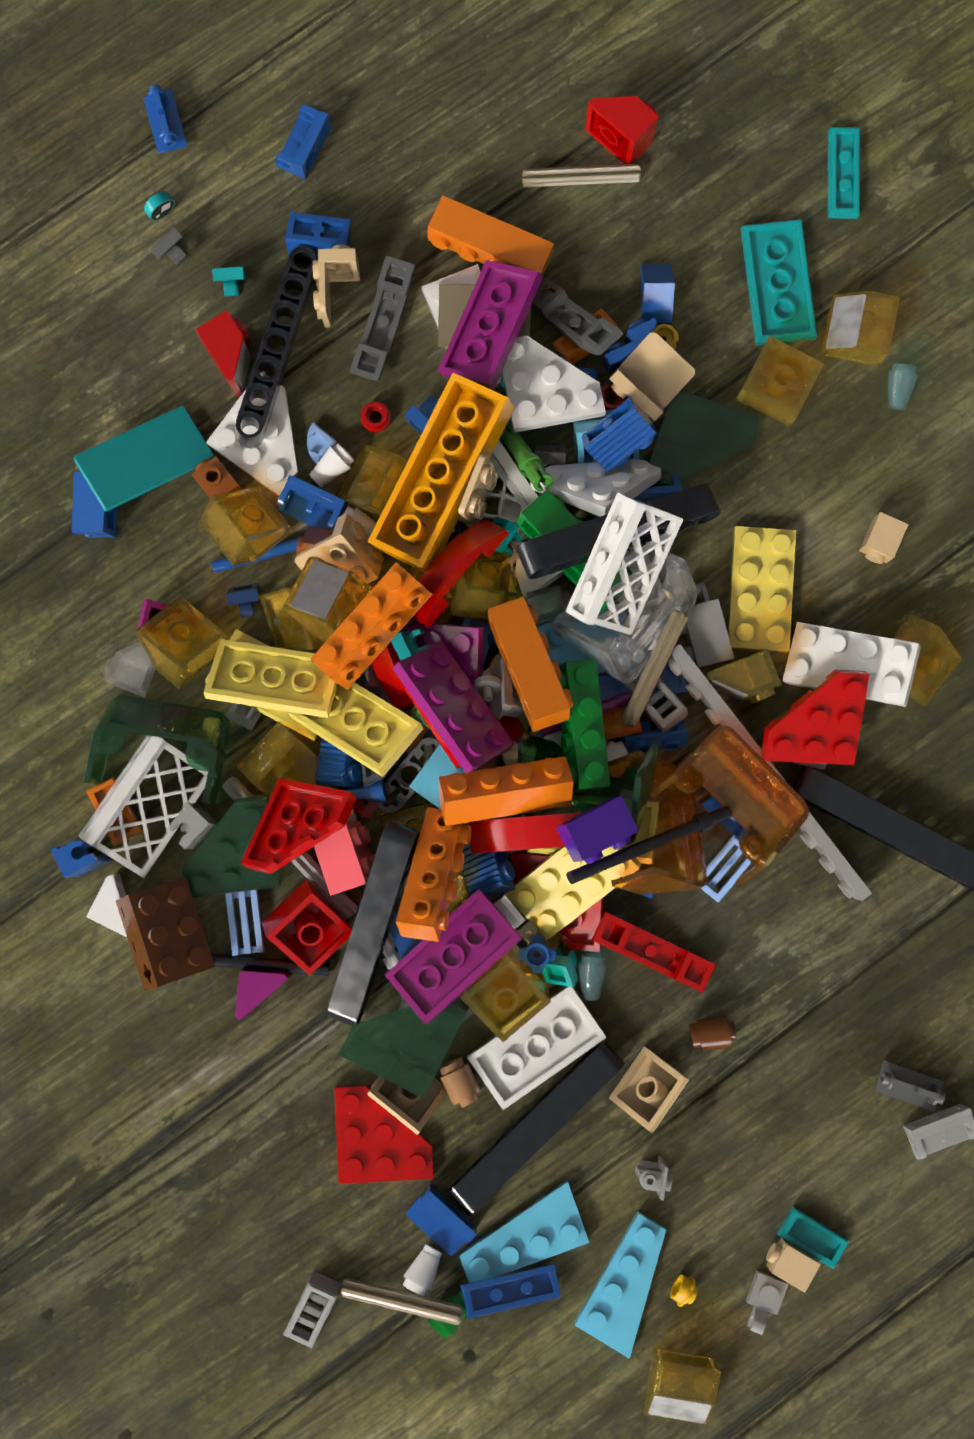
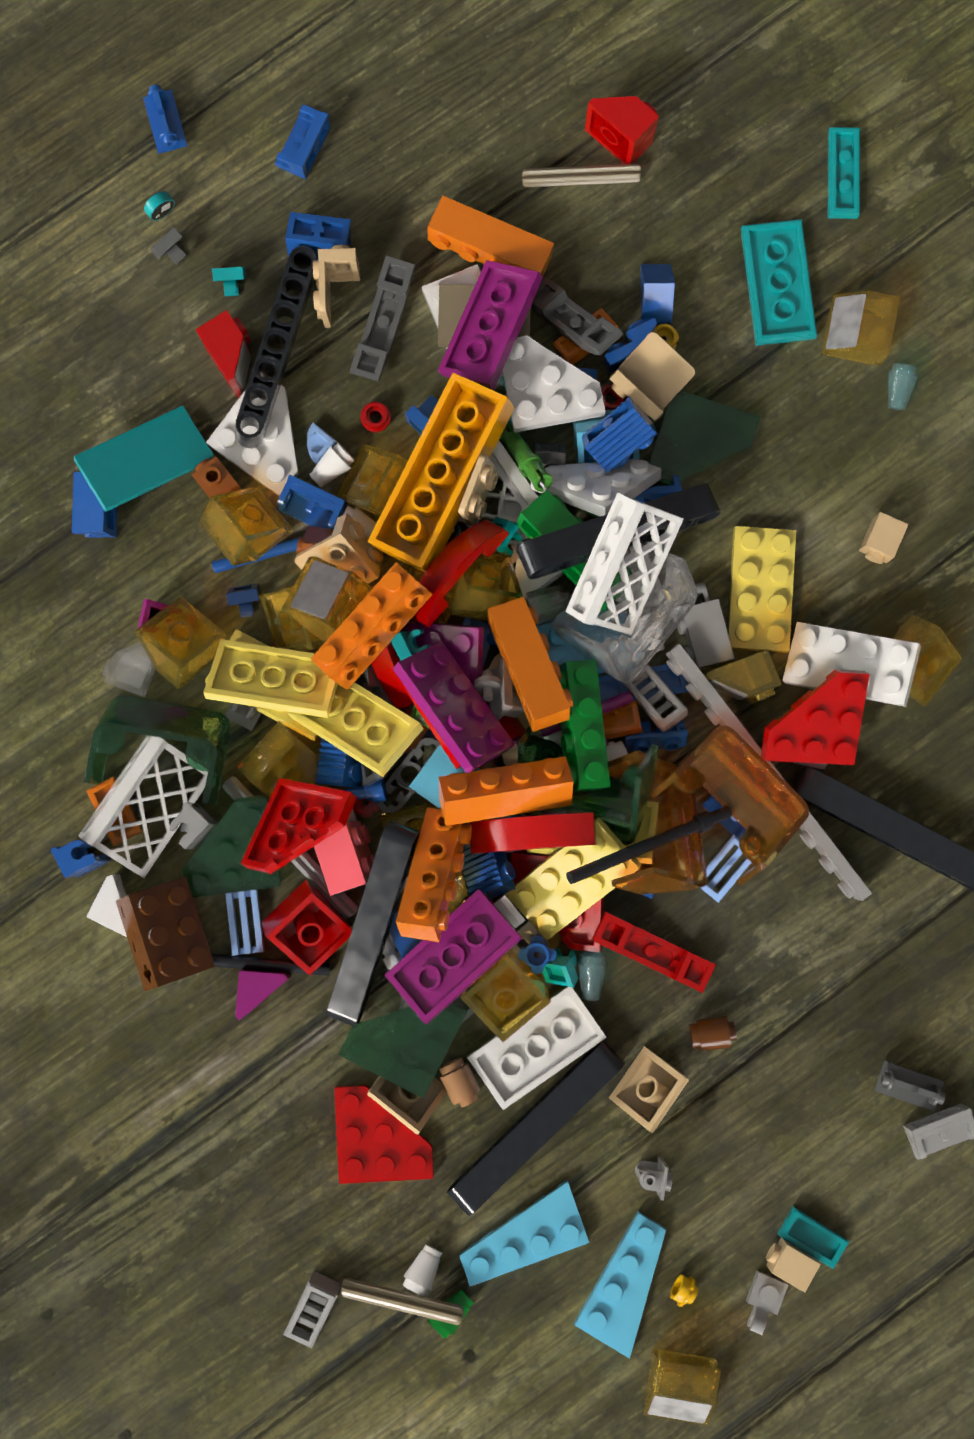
(441, 1221): blue panel -> none
(510, 1291): blue plate -> none
(597, 830): dark purple brick -> none
(654, 668): dark tan axle -> none
(780, 381): clear yellow brick -> none

